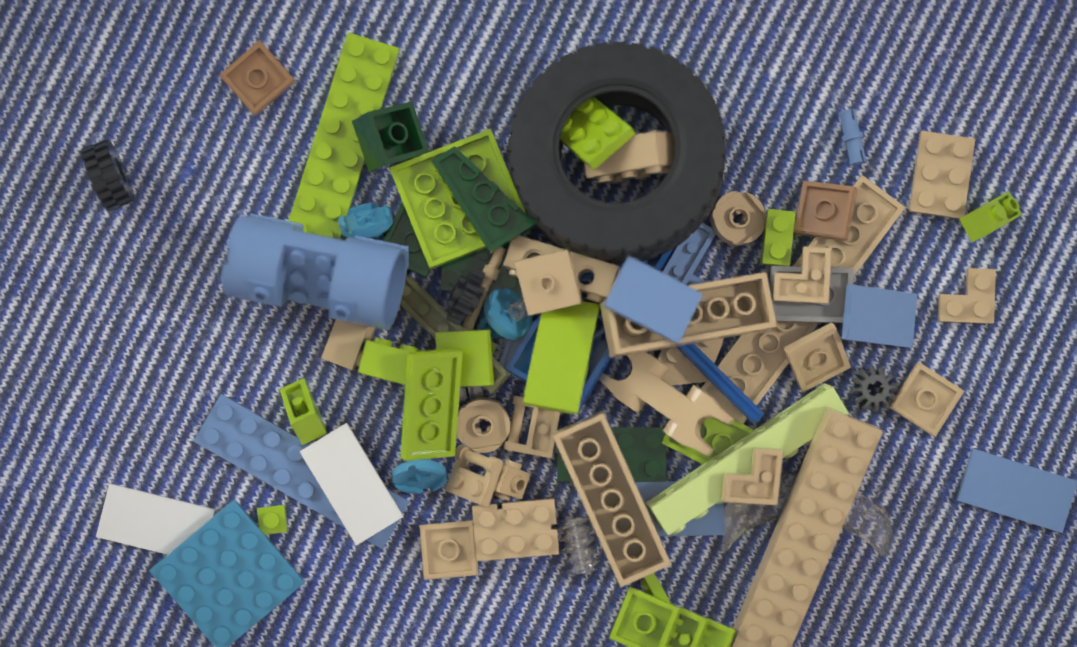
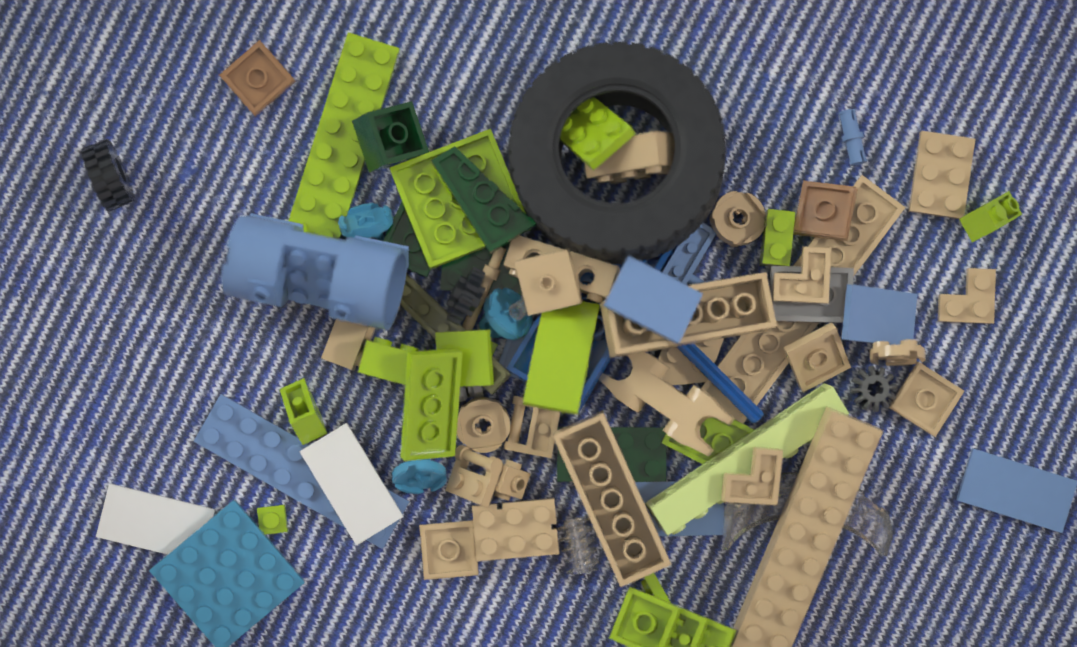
(897, 355): none -> tan plate

